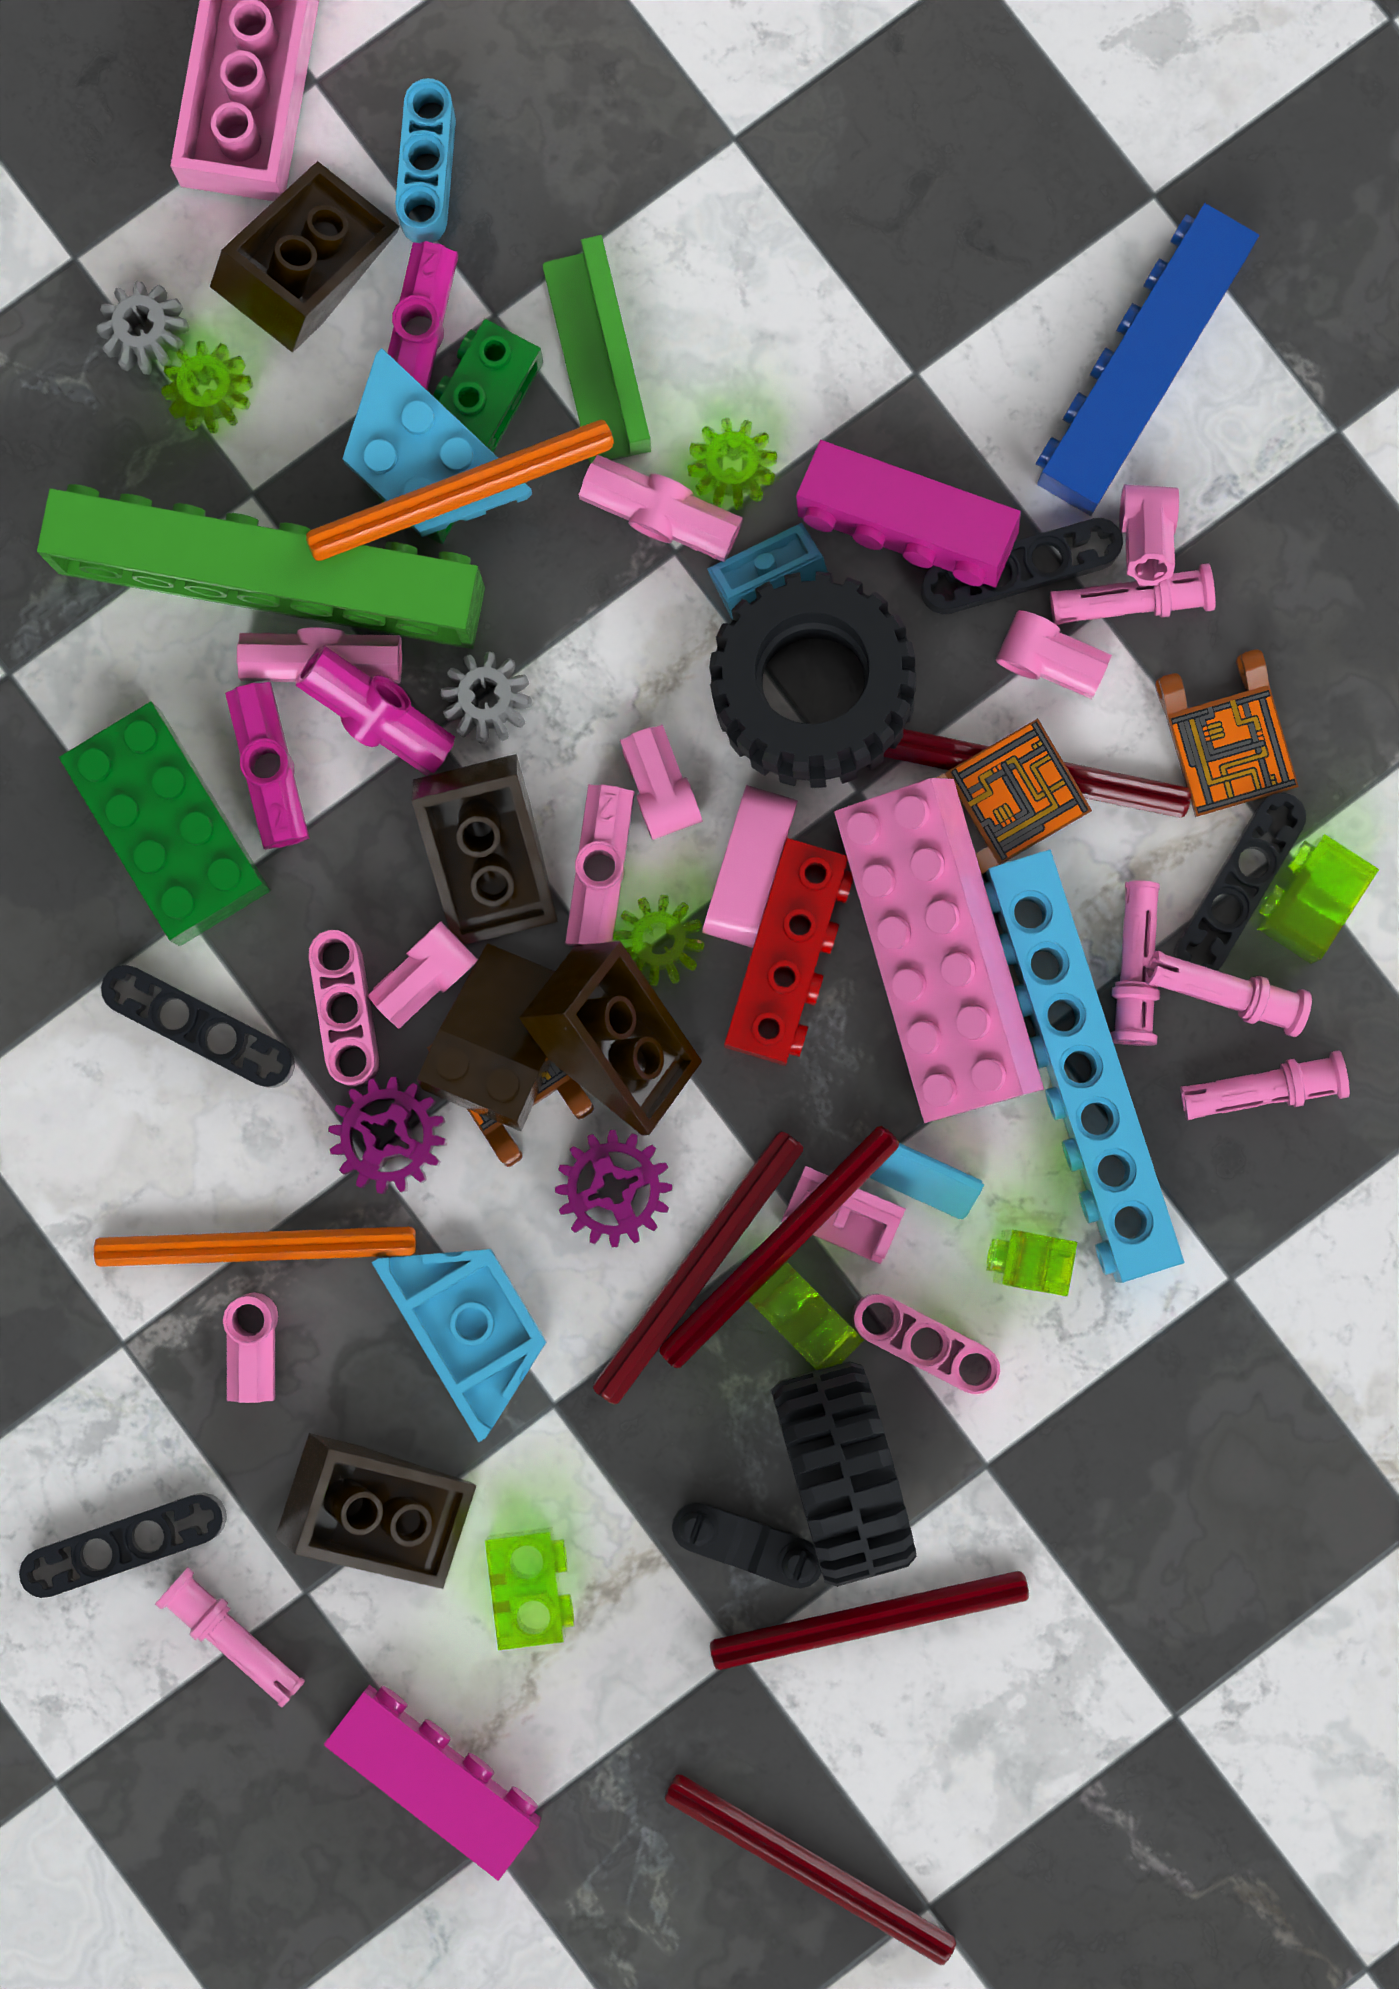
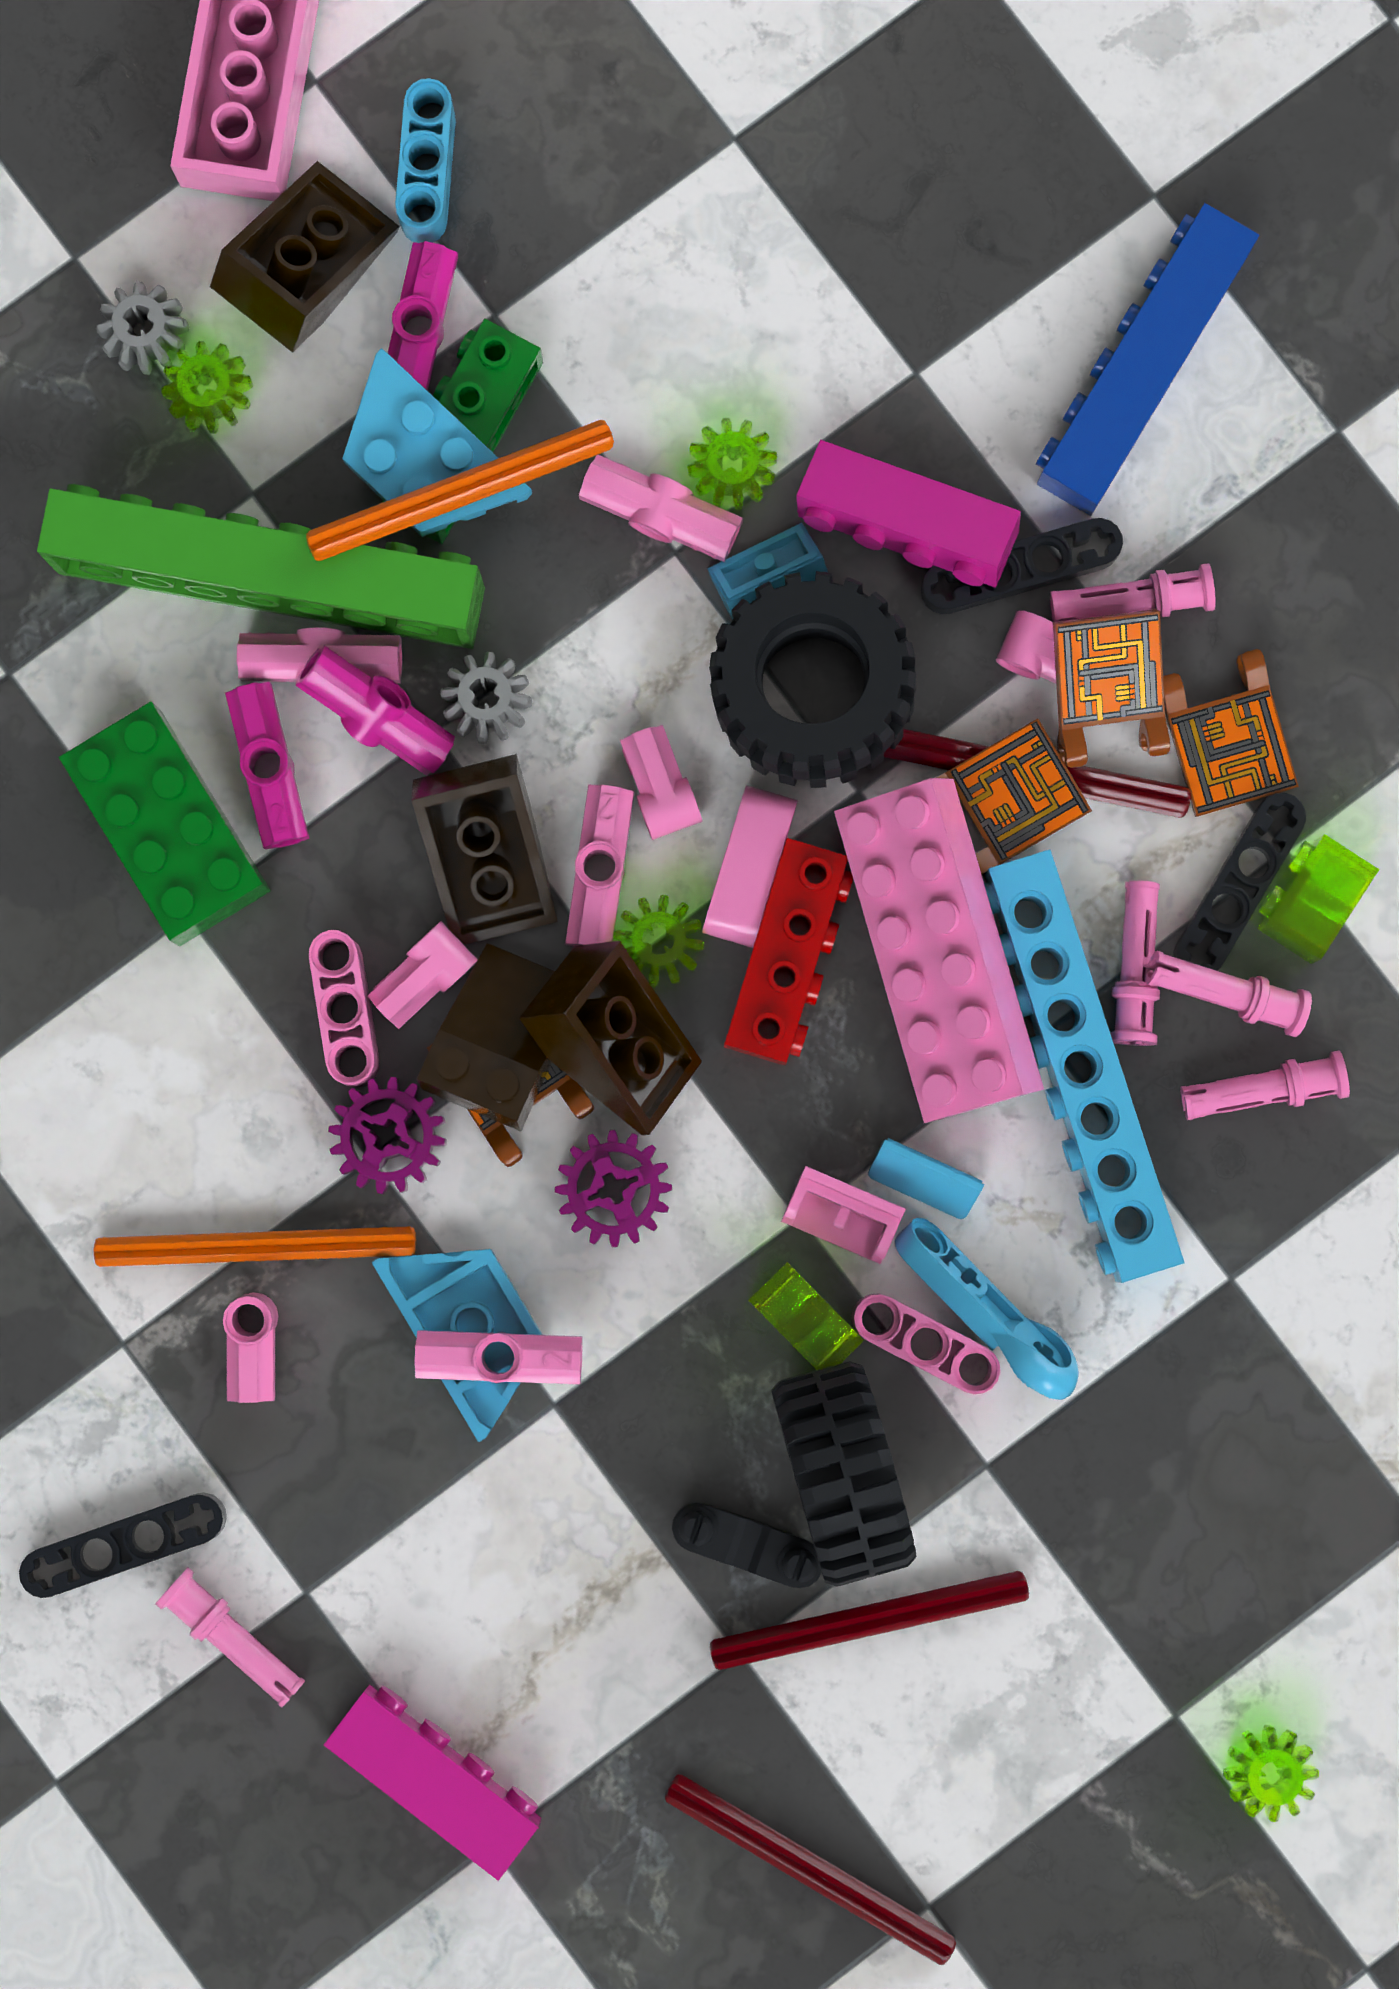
(196, 1030): black beam -> none
(374, 1512): dark brown slope -> none
(461, 1357): none -> bright pink piece
(513, 1589): clear neon green brick -> none
(597, 347): bright green panel -> none
(697, 1268): dark red axle -> none
(779, 1246): dark red axle -> none
(1032, 1261): clear neon green brick -> none
(1033, 1350): none -> medium azure beam
(1107, 675): none -> flag
(1150, 523): bright pink piece -> none
(1260, 1792): none -> clear neon green gear

